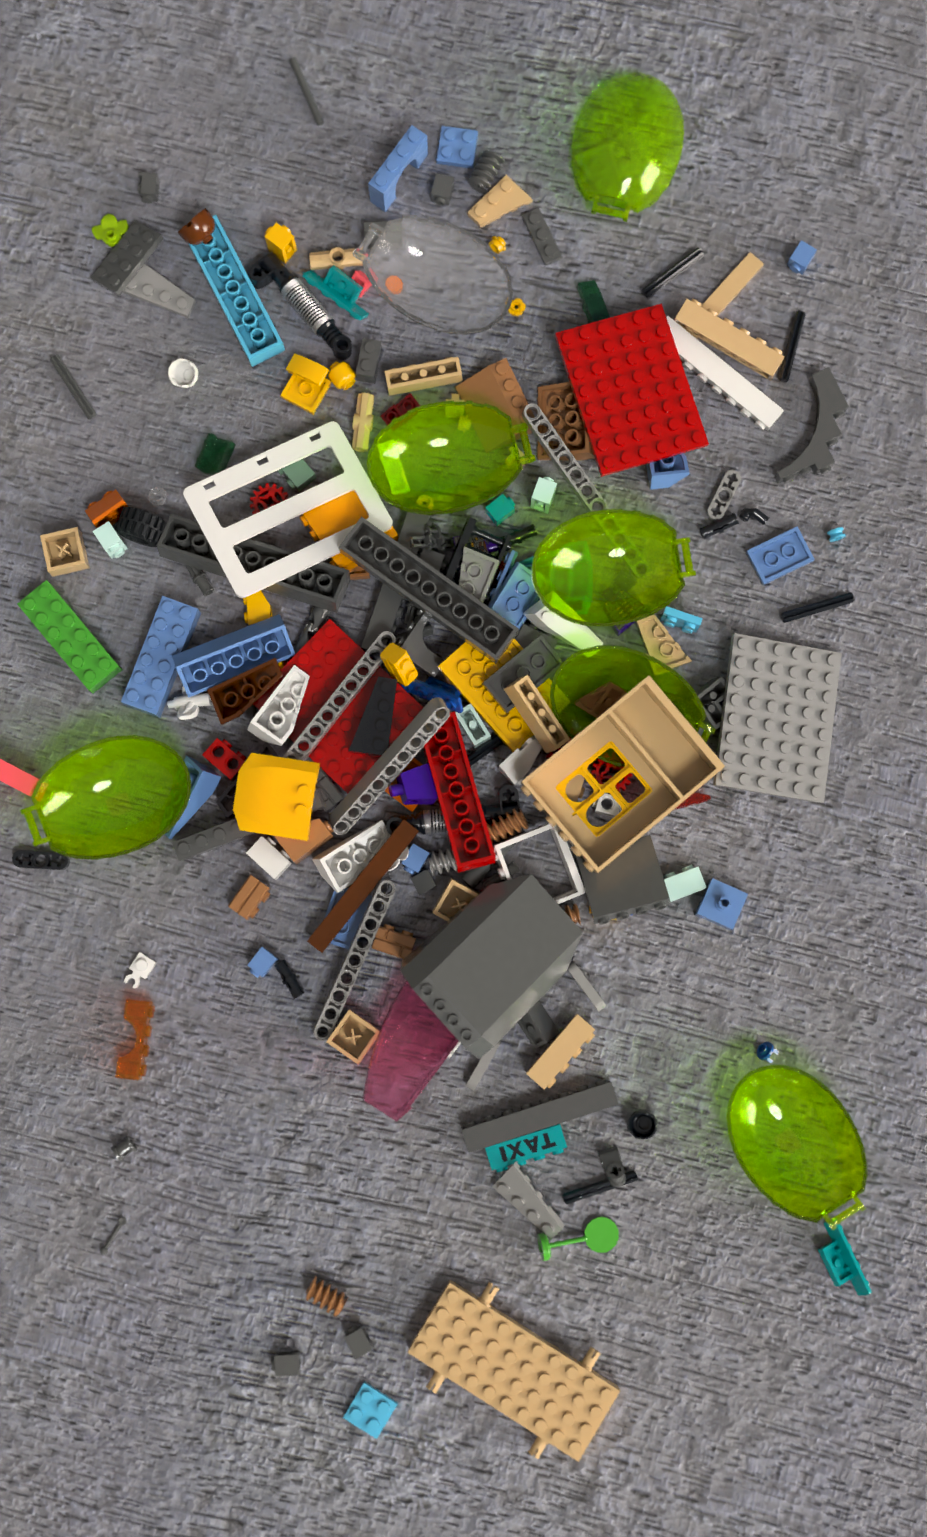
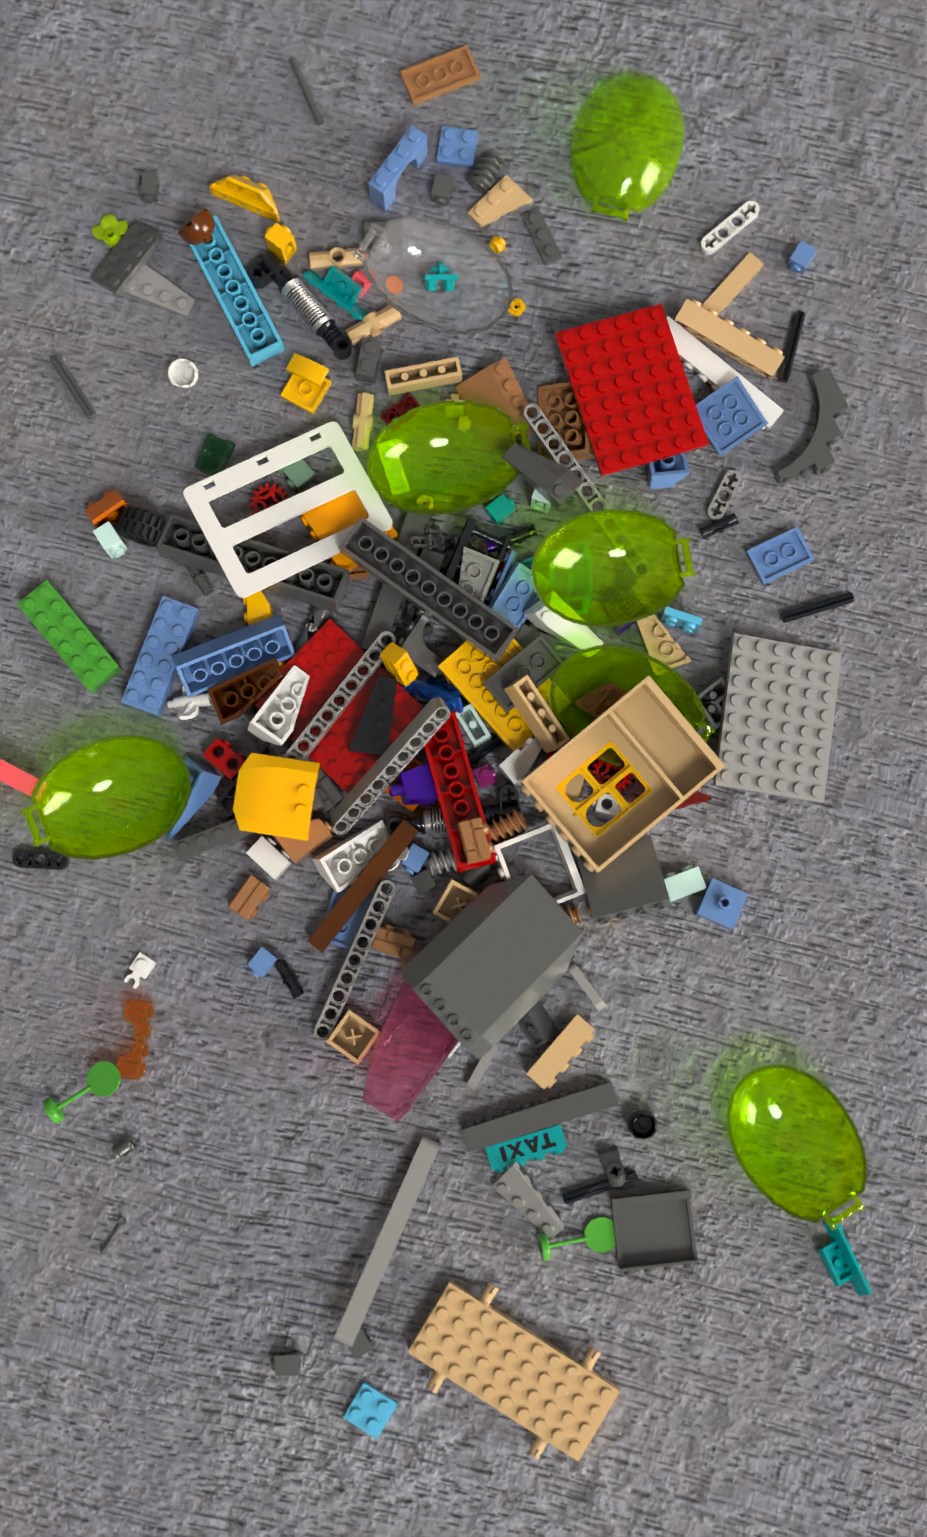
(64, 551): tan brick -> none
(102, 1080): none -> bright green piece
(246, 194): none -> yellow wedge
(325, 1296): medium nougat piece -> none
(342, 375): yellow head -> none
(373, 324): none -> tan piece
(387, 1241): none -> light grey beam
(440, 75): none -> medium nougat tile
(448, 280): none -> teal hips
(475, 840): none -> medium nougat brick
(485, 776): none -> magenta brick
(549, 478): none -> dark grey wedge
(592, 301): clear green slope -> none
(654, 1231): none -> dark grey panel
(672, 272): black axle -> none
(729, 227): none -> white beam
(730, 416): none -> medium blue plate
(753, 513): black arm -> none
(765, 1050): blue plate -> none
(836, 534): medium azure bush -> none

